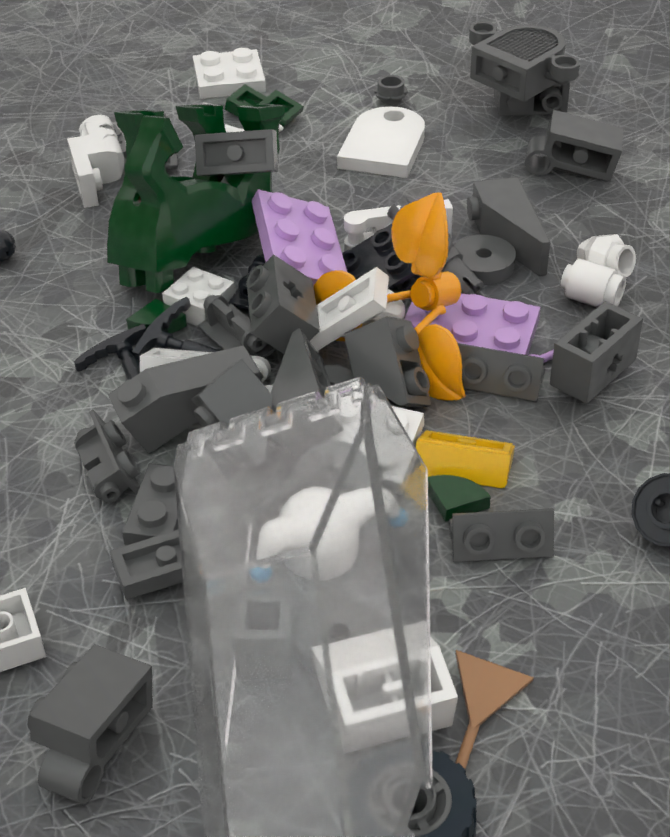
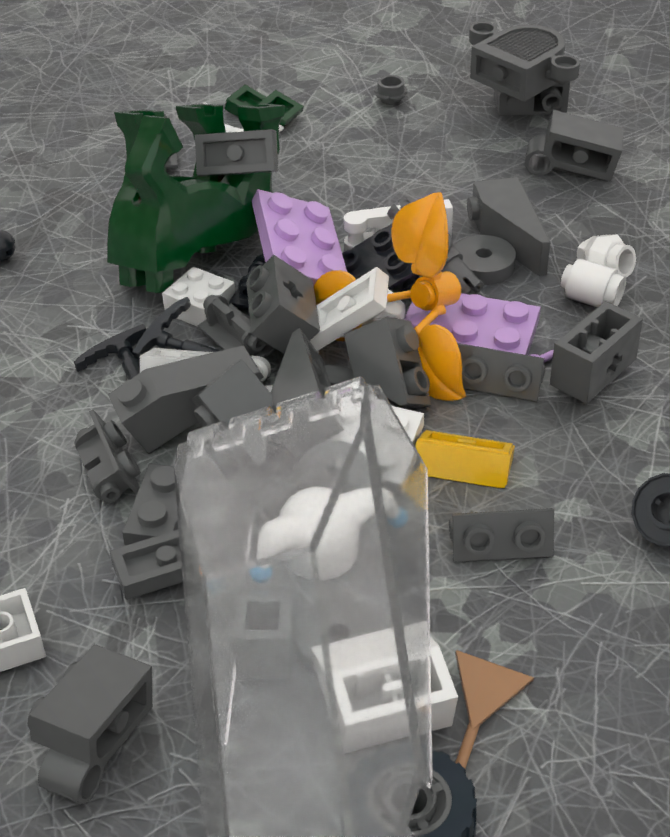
(96, 156): white plate -> none
(150, 312): dark green tile -> none
(227, 72): white plate -> none
(383, 142): white tile -> none
(457, 495): dark green tile -> none

